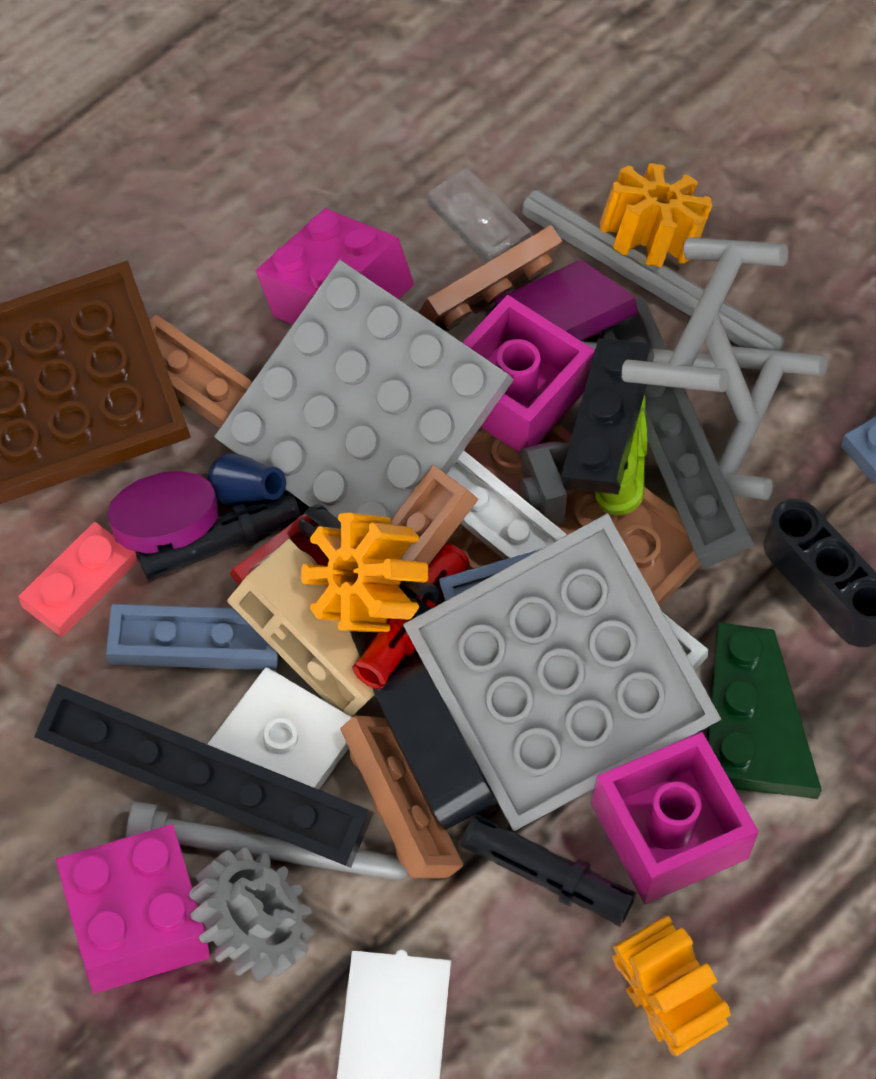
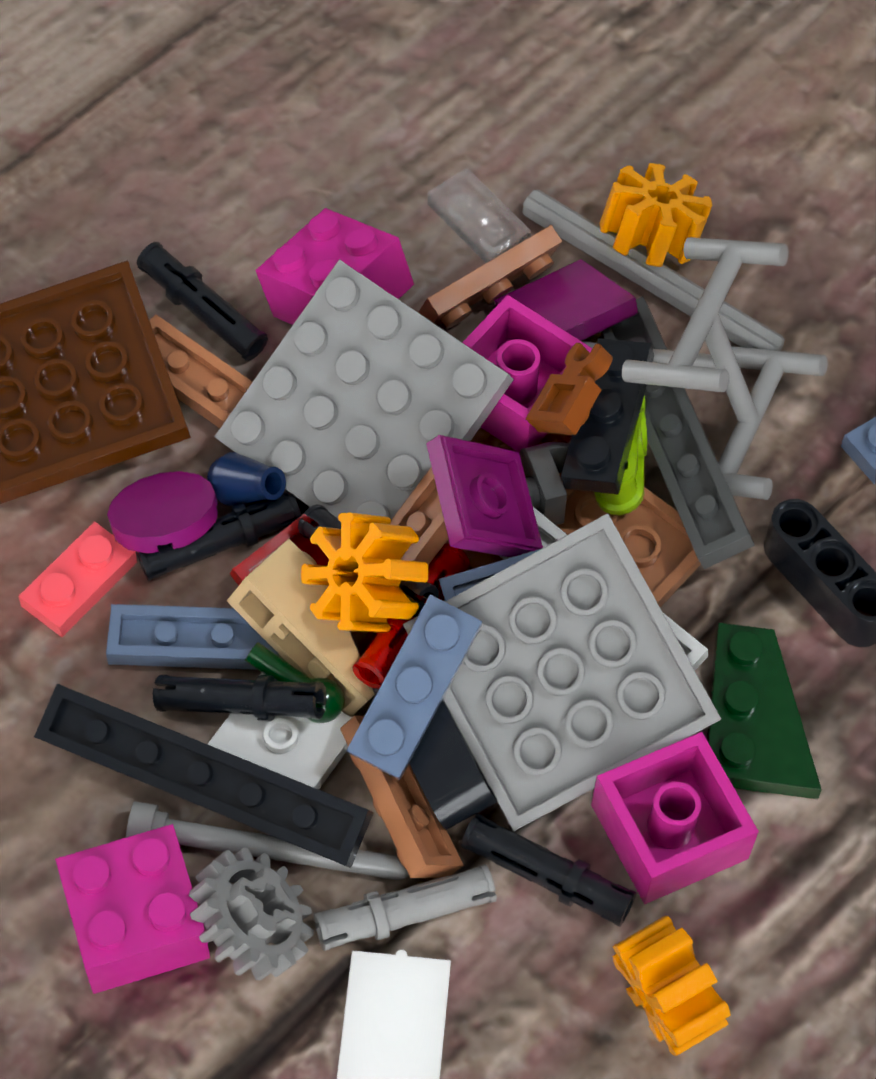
(186, 287): none -> black pin
(259, 697): none -> black pin
(271, 664): none -> dark green bar
(394, 910): none -> light grey pin
(414, 687): none -> sand blue plate
(483, 497): none -> magenta tile
(569, 396): none -> dark orange plate

